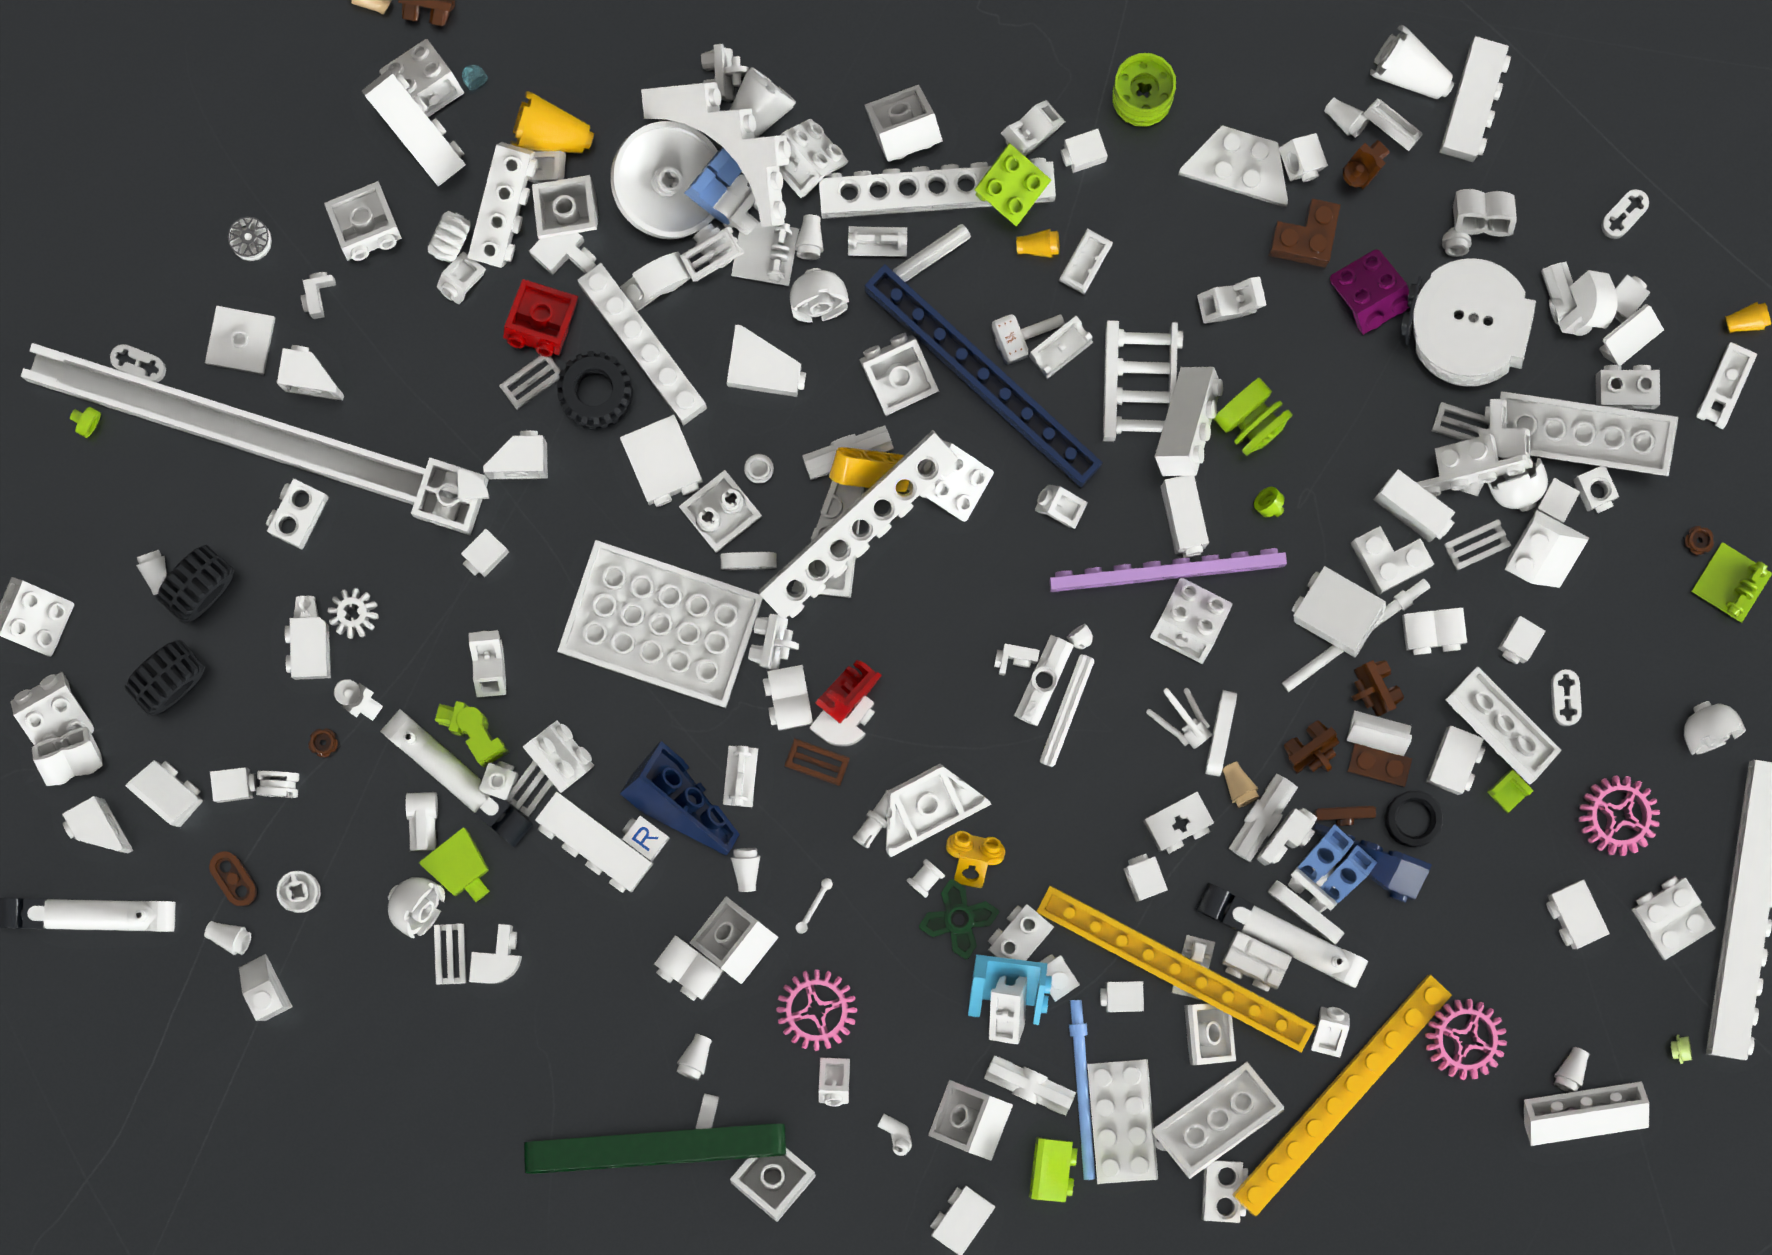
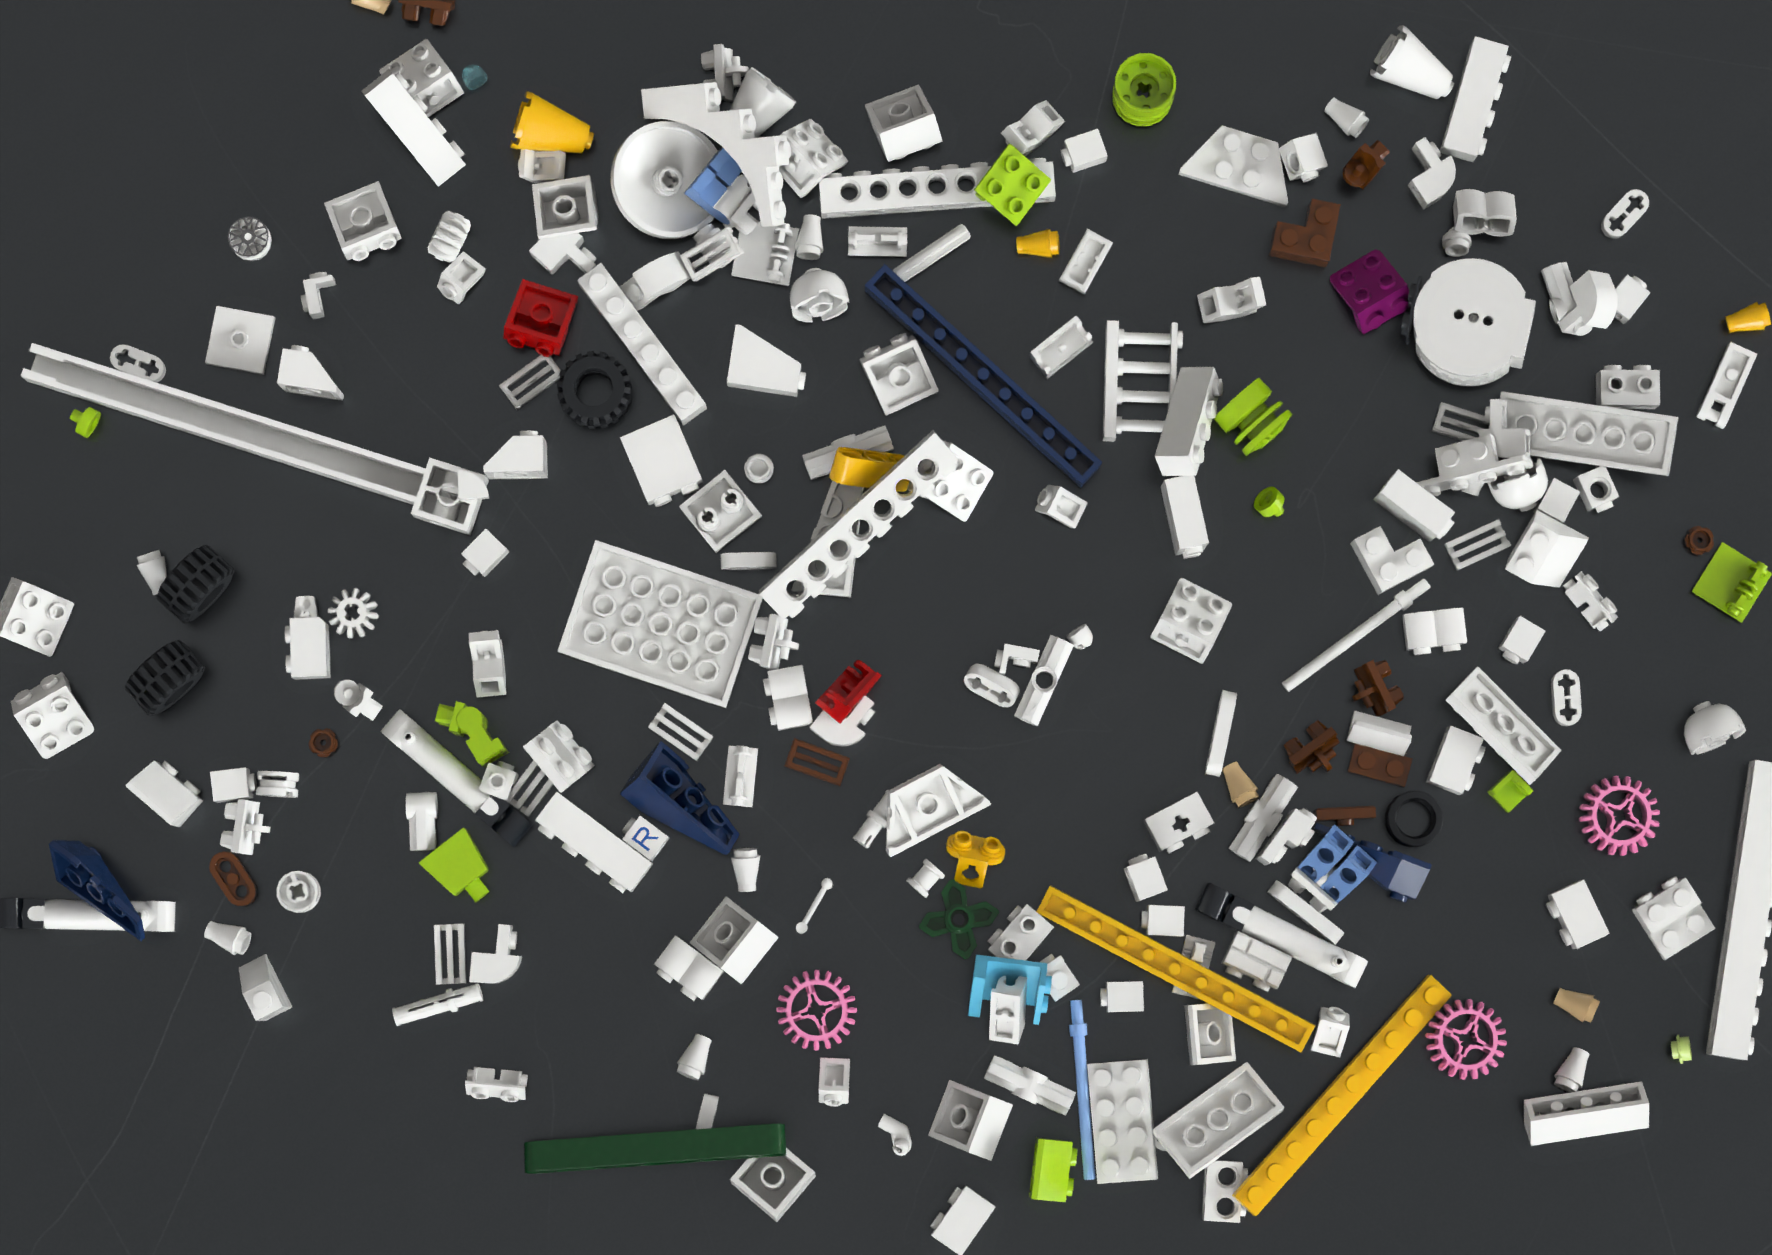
(67, 756): white brick -> none
(90, 879): none -> dark blue wedge
(95, 825): white slope -> none
(246, 827): none -> white hips
(304, 516): white brick -> none
(414, 905): white cylinder -> none
(434, 1005): none -> white pin
(482, 1084): none -> white hinge
(501, 205): white brick -> none
(660, 718): none -> white tile
(991, 685): none -> white beam
(1011, 338): white piece -> none
(1067, 710): white axle -> none
(1163, 920): none -> white brick
(1179, 569): lavender plate -> none
(1194, 731): white plant -> none
(1338, 611): white brick -> none
(1393, 124): white tile -> none
(1437, 178): none -> white brick
(1577, 1004): none -> tan cone
(1585, 591): none -> white hinge
(1631, 335): white panel -> none

